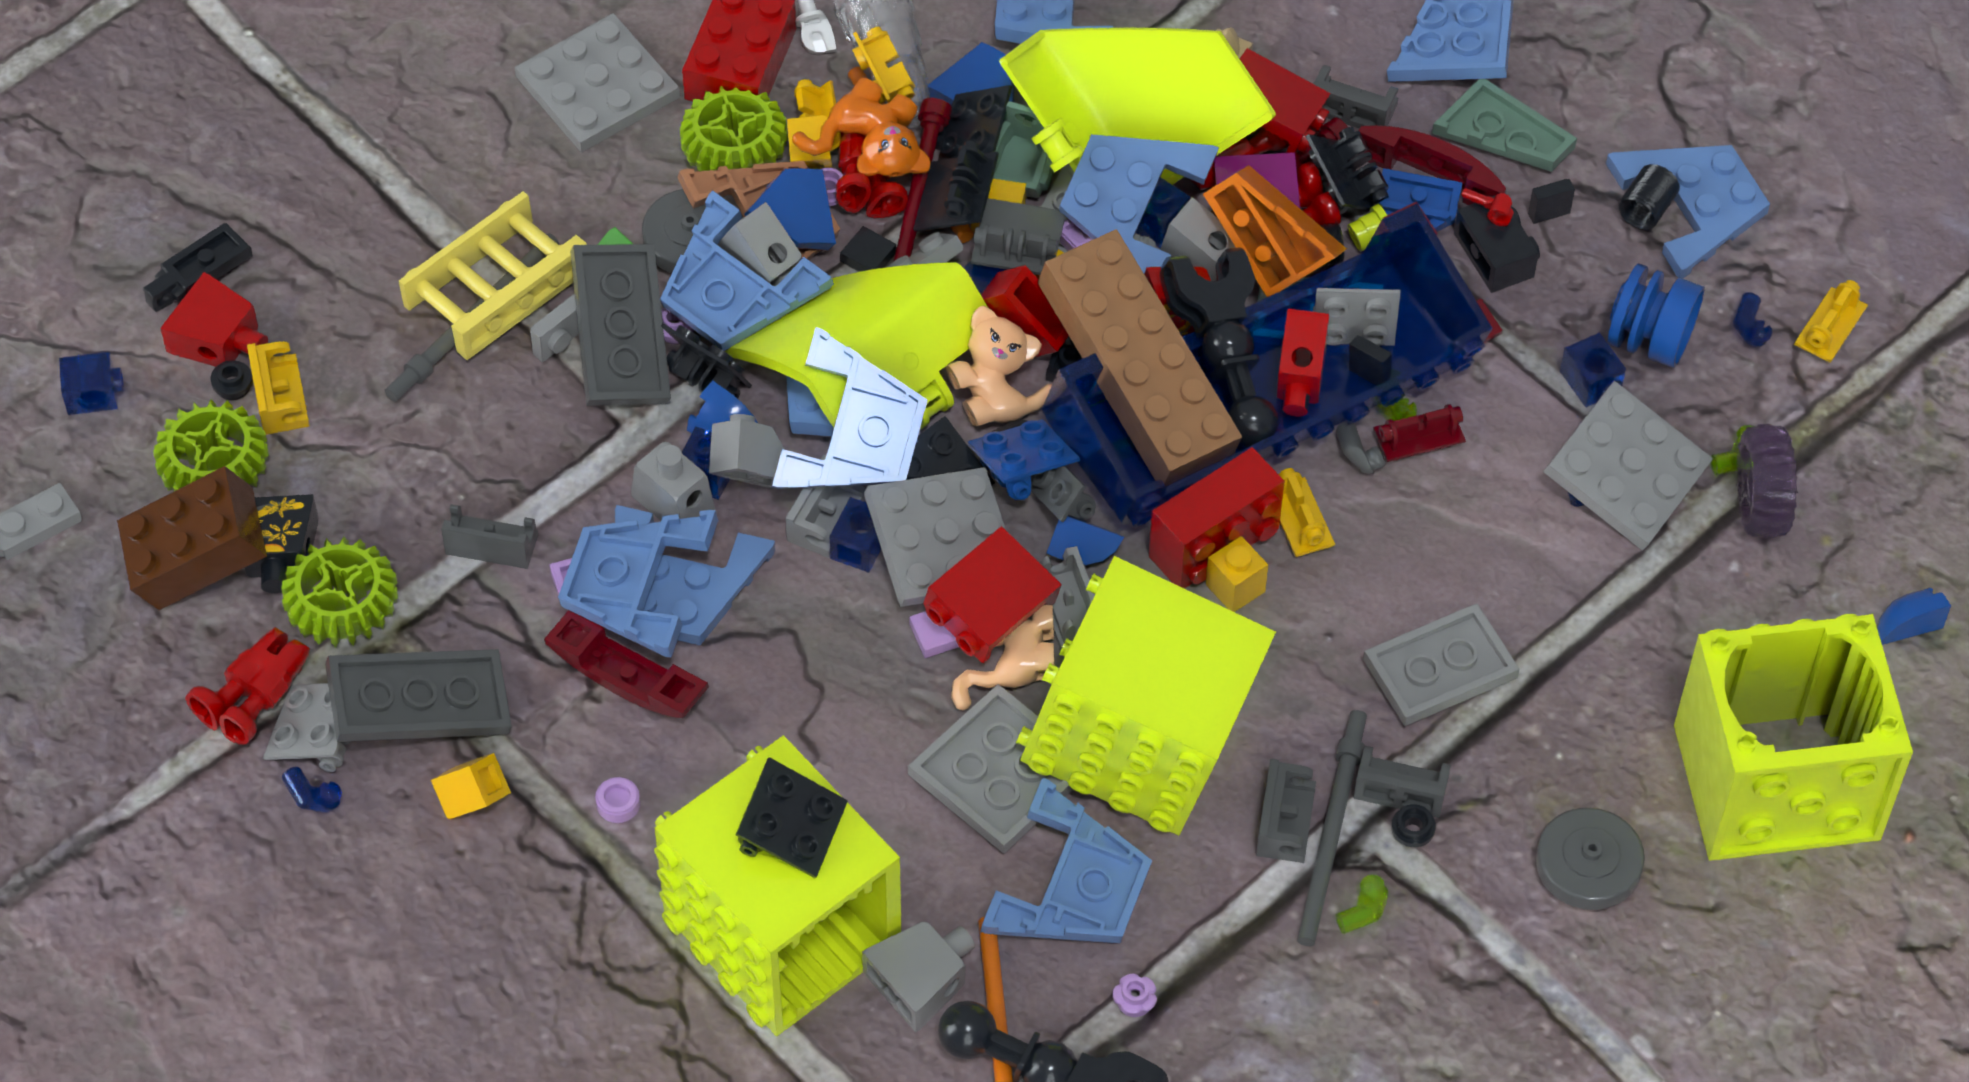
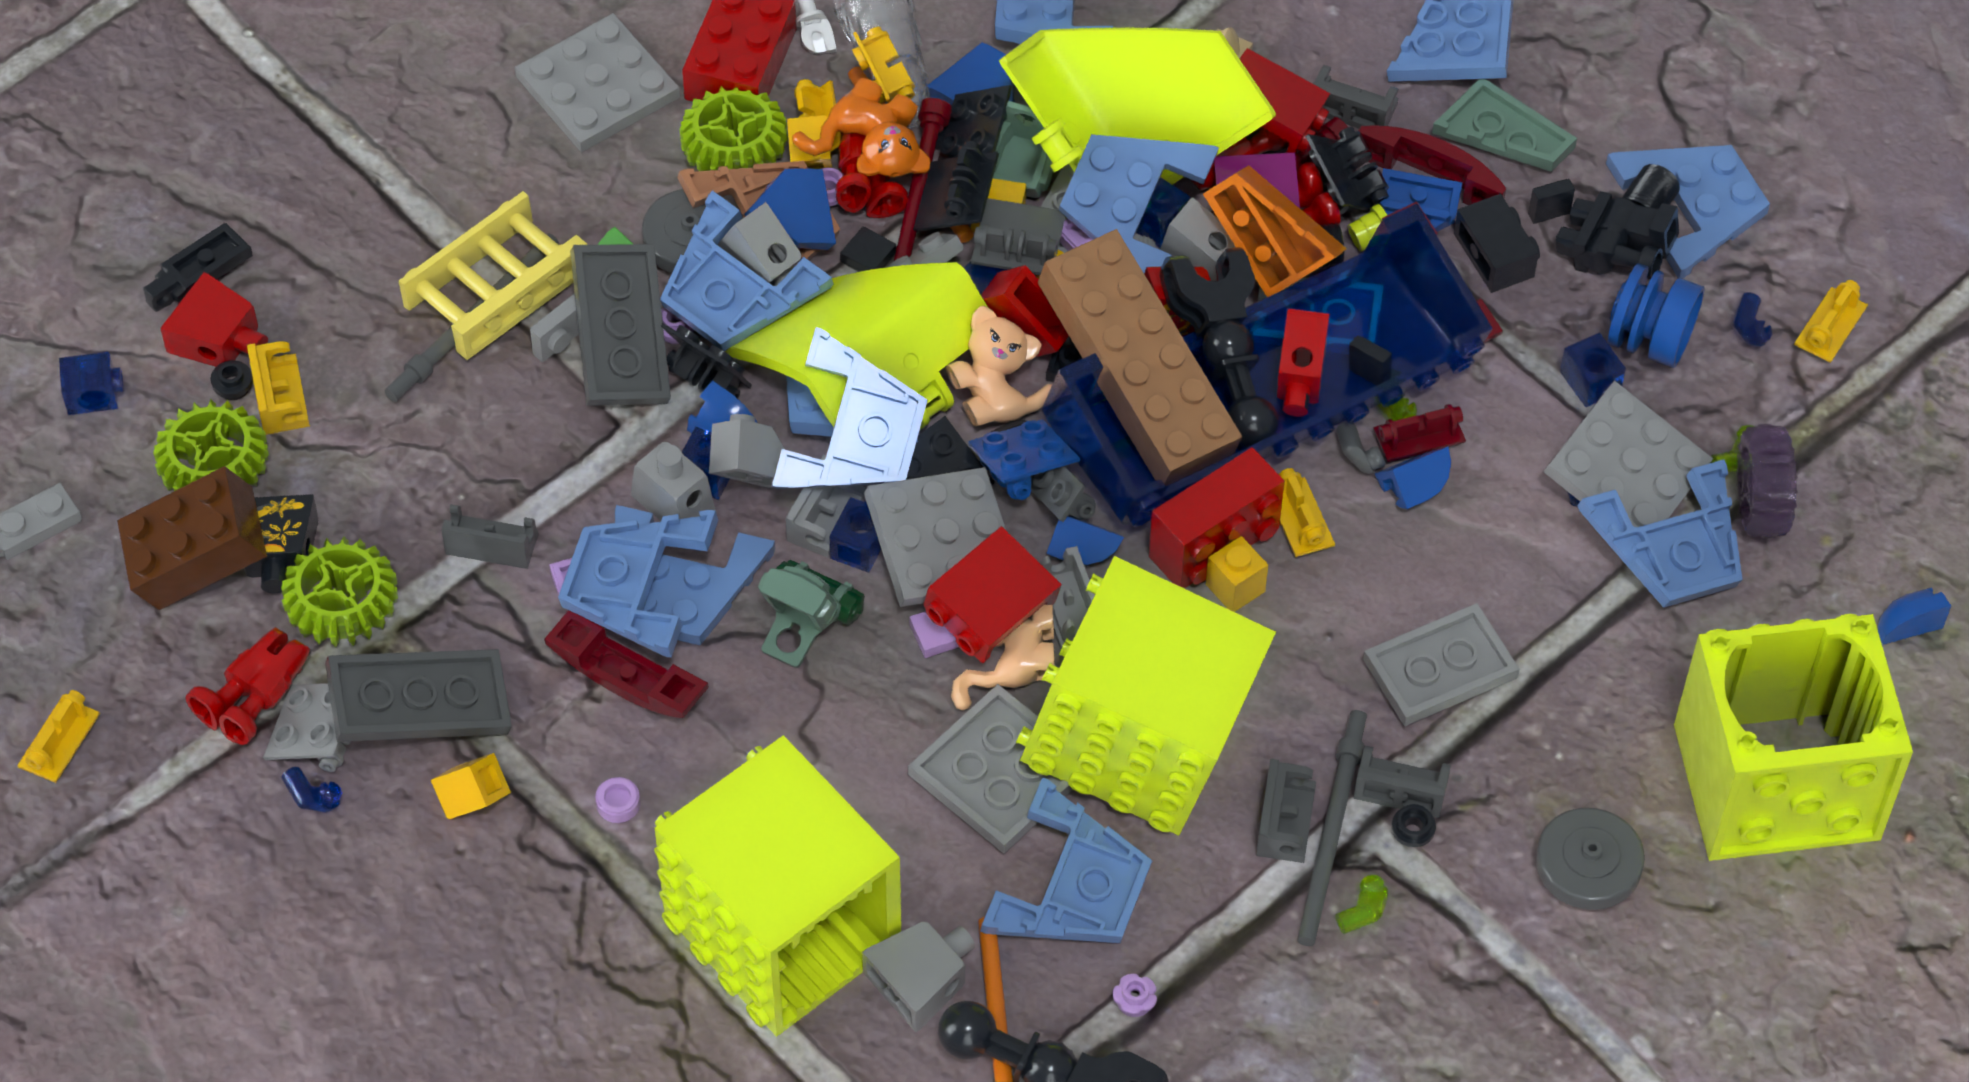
(59, 737): none -> yellow hinge
(790, 818): black hinge -> none
(808, 601): none -> sand green piece
(1359, 312): light grey hinge -> none
(1417, 477): none -> blue brick
(1499, 206): red hand -> none
(1618, 234): none -> black hips
(1681, 554): none -> medium blue wing

